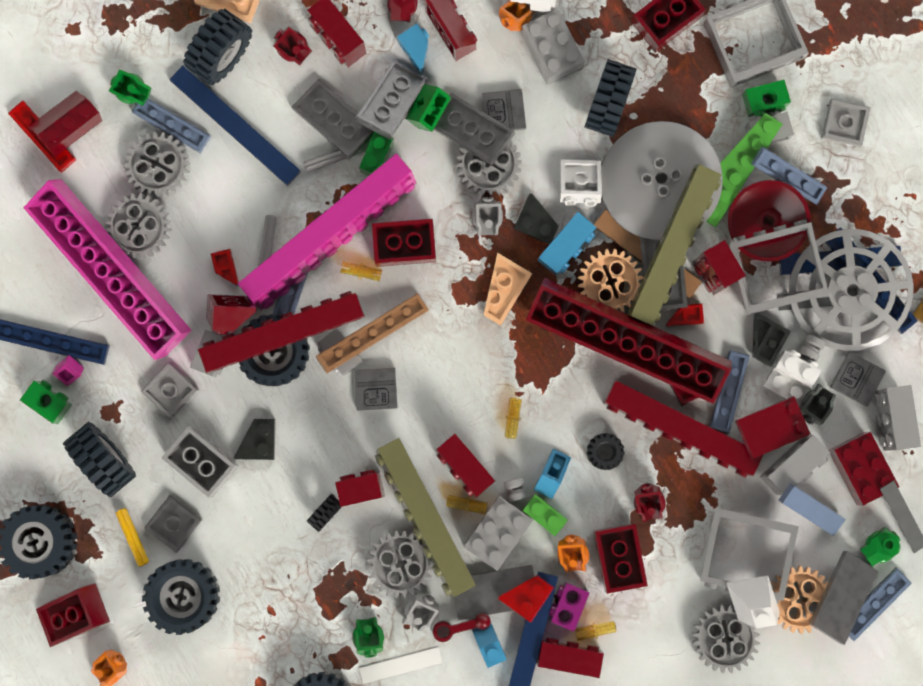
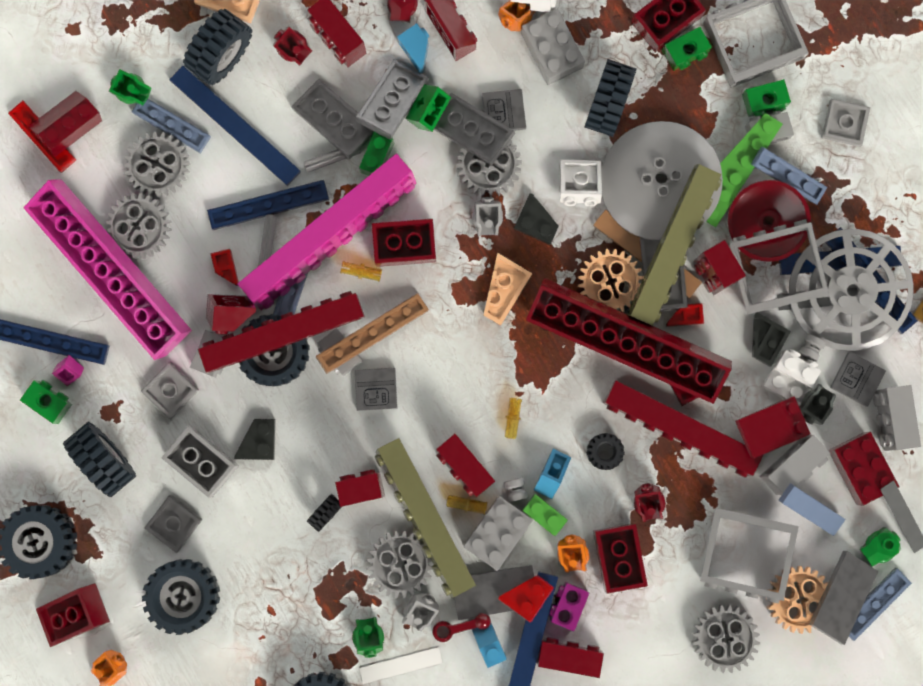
(132, 537): yellow axle -> none
(268, 205): none -> dark blue tile
(567, 244): dark azure brick -> none
(595, 630): clear yellow axle -> none
(695, 41): none -> green brick
(728, 397): sand blue tile -> none
(754, 601): white slope -> none

